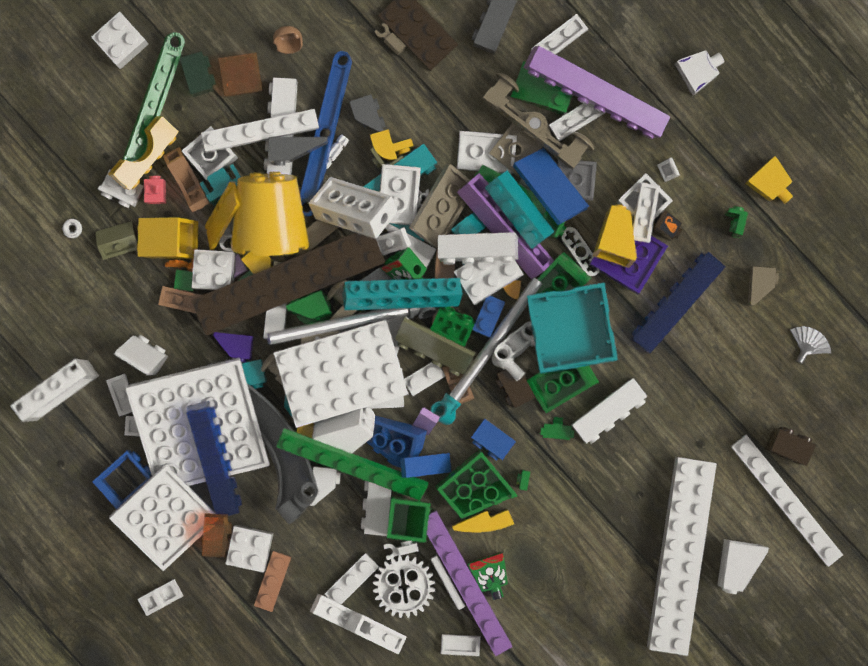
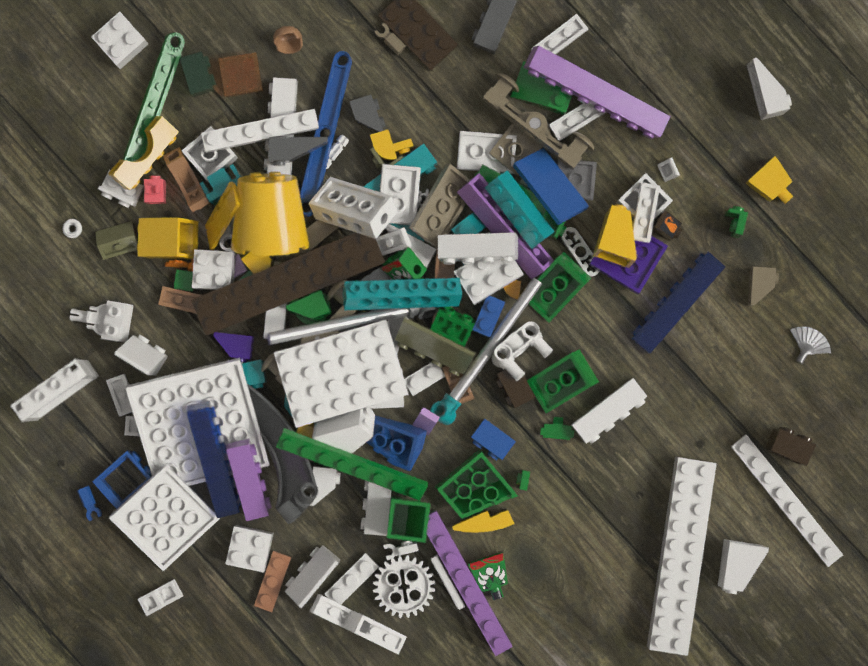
(88, 502): none -> blue bar
(110, 320): none -> white brick
(215, 535): clear orange brick -> none
(248, 480): none -> medium lavender brick
(311, 575): none -> white slope
(425, 465): blue tile -> none
(460, 645): white tile -> none
(572, 328): teal tile -> none
(699, 69): white torso -> none
(768, 92): none -> white slope

